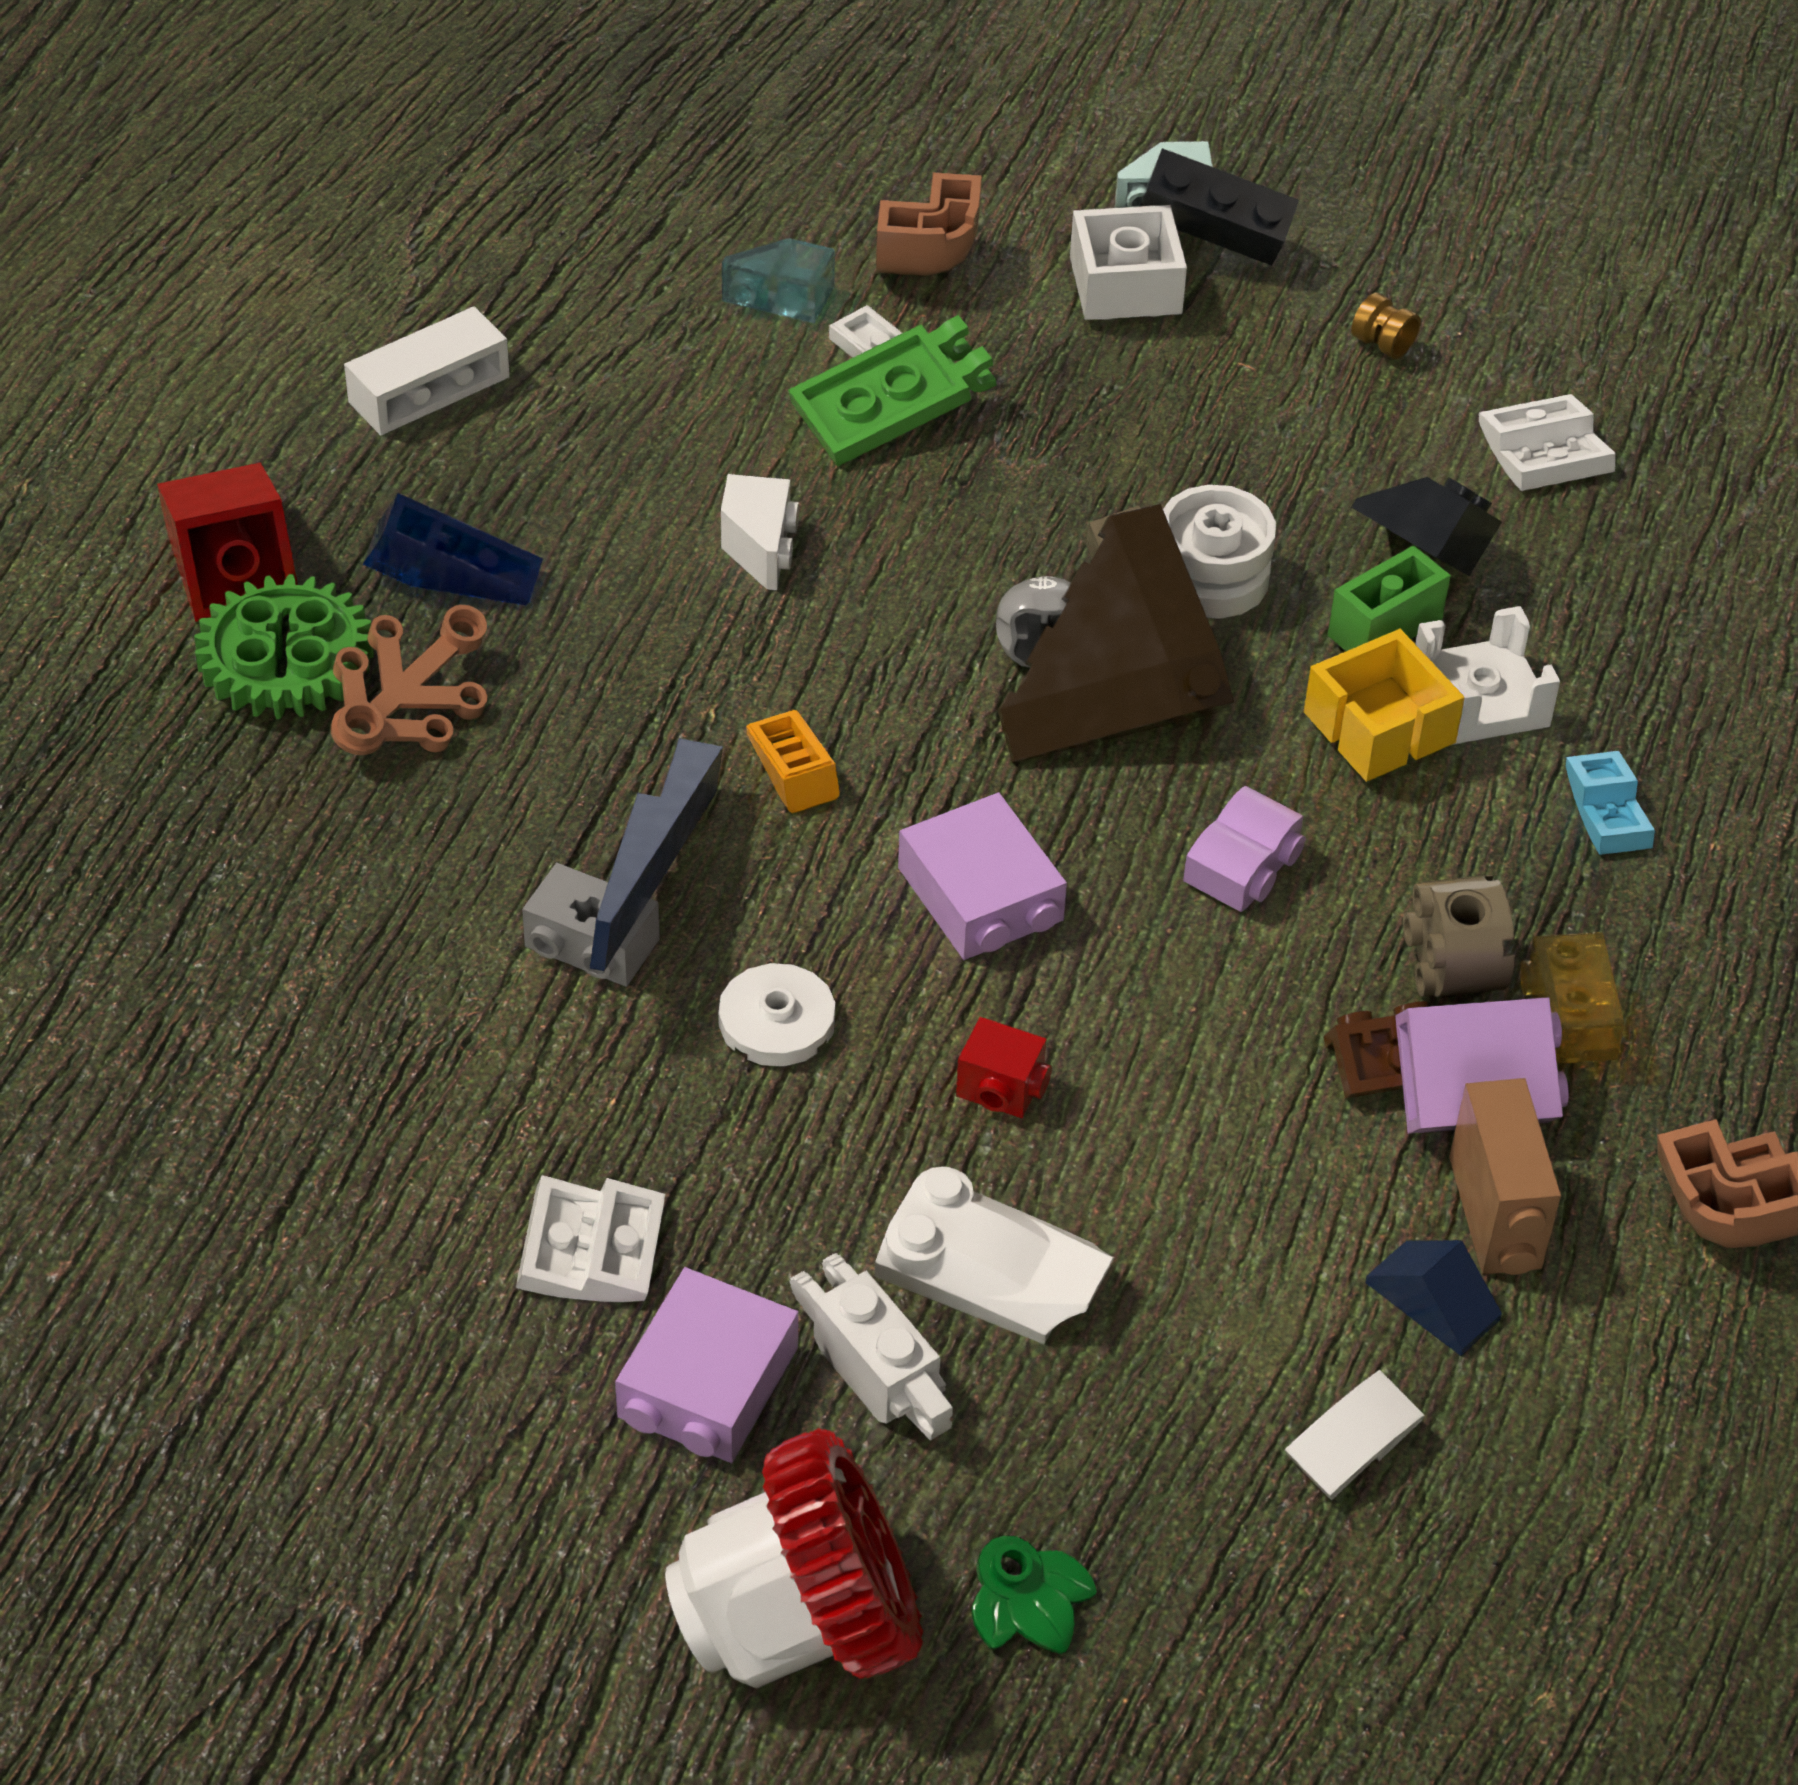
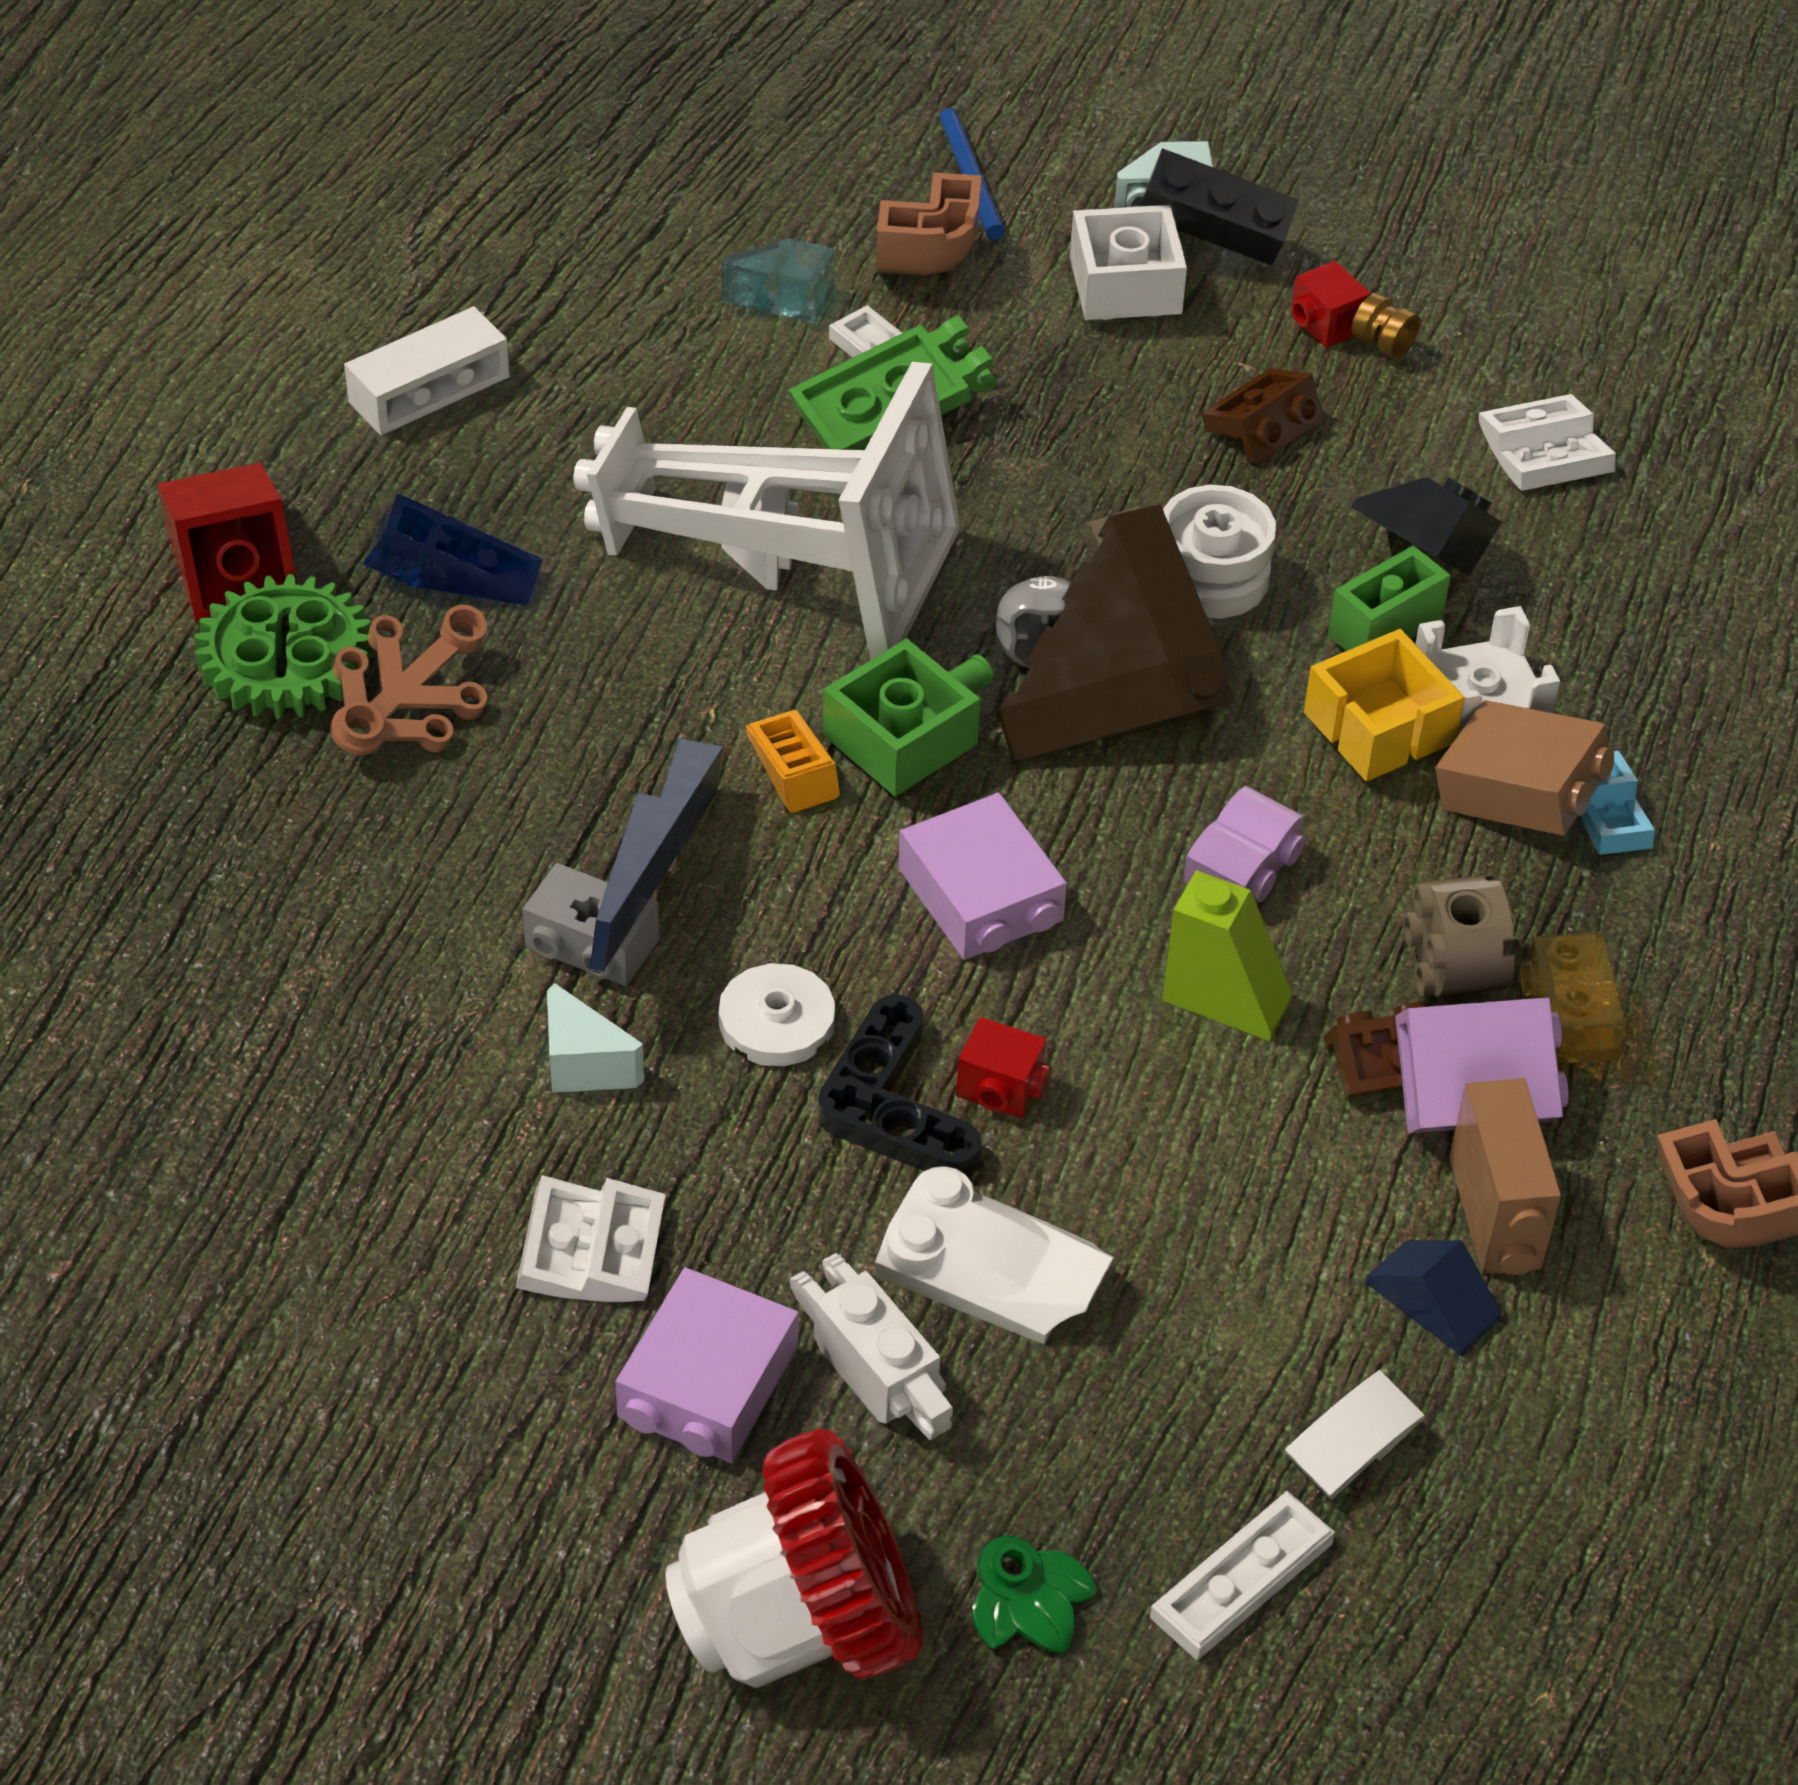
(588, 1048): none -> light aqua slope
(873, 1094): none -> black beam
(892, 502): none -> white piece
(905, 714): none -> bright green brick
(968, 165): none -> blue bar
(1224, 959): none -> lime slope
(1241, 1575): none -> white tile
(1267, 412): none -> reddish brown bracket
(1327, 302): none -> red brick
(1524, 767): none -> medium nougat brick

